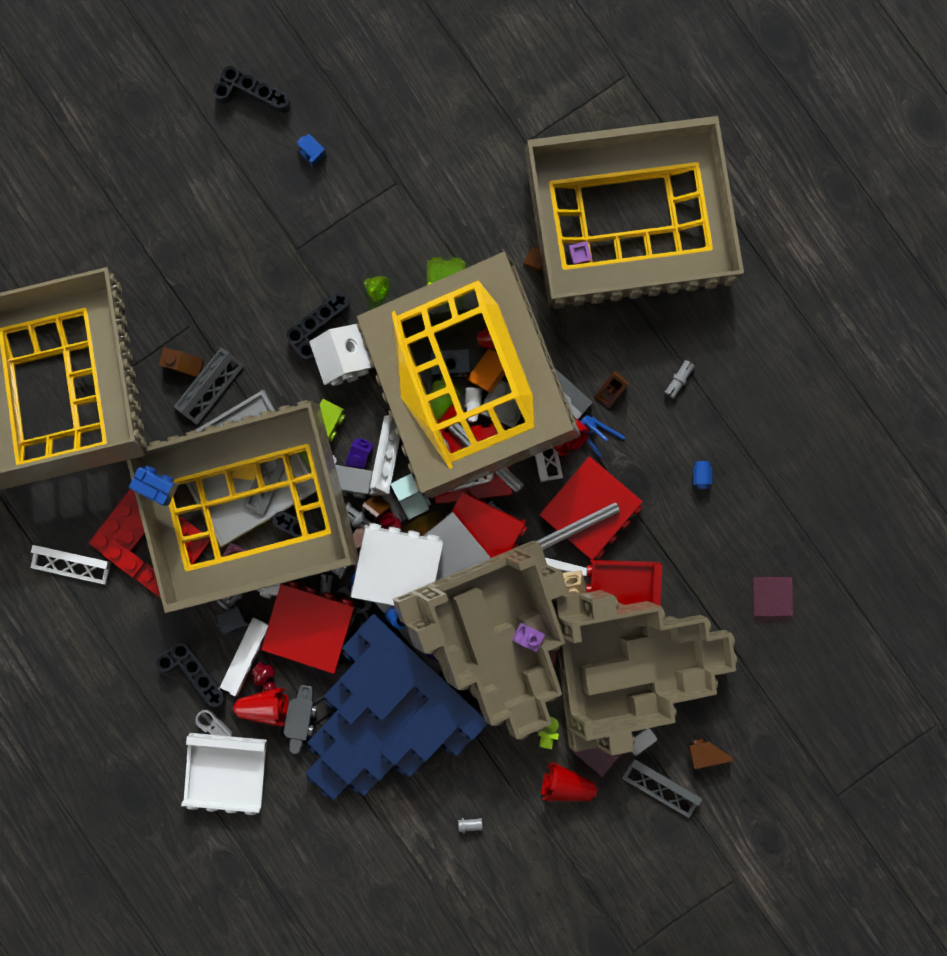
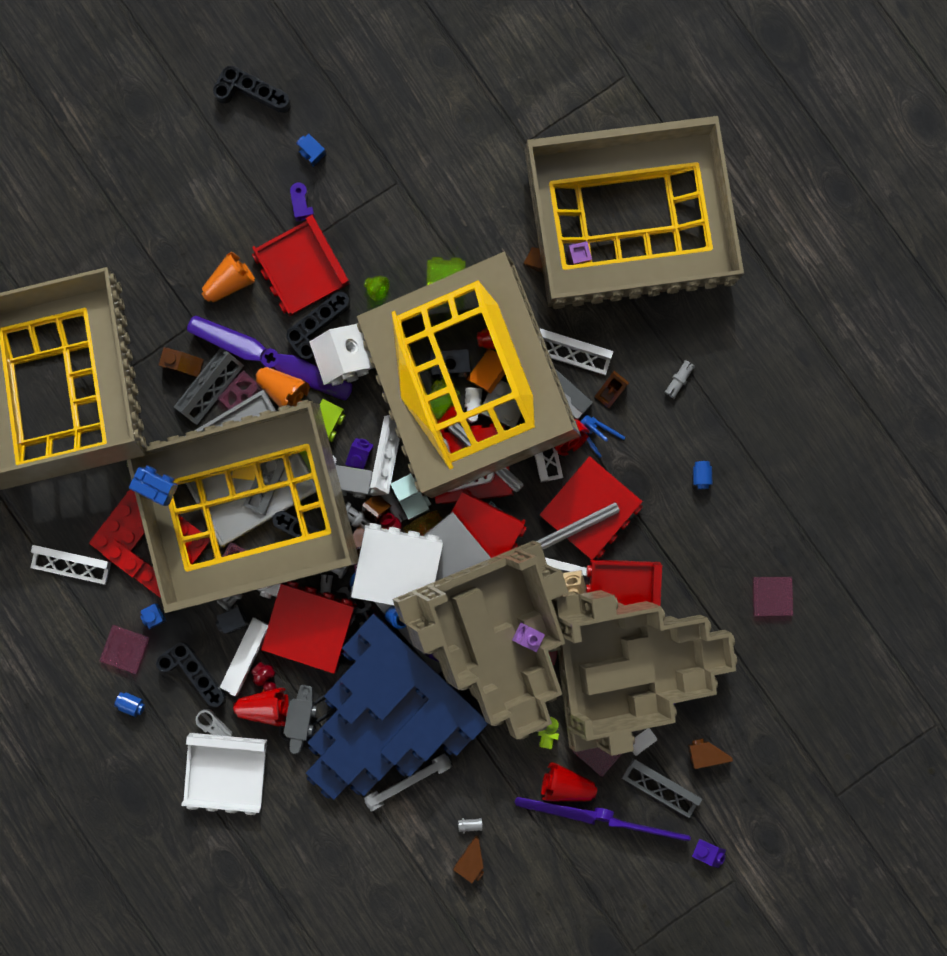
(124, 649): none -> clear pink tile
(129, 704): none -> blue brick
(152, 616): none -> blue brick
(227, 278): none -> orange cone
(235, 389): none -> clear pink piece
(251, 349): none -> dark purple piece
(282, 387): none -> orange cone
(299, 195): none -> dark purple leg
(300, 266): none -> red panel
(376, 799): none -> light grey piece
(471, 862): none -> reddish brown slope
(579, 346): none -> white fence
(590, 816): none -> dark purple piece
(709, 853): none -> dark purple bracket

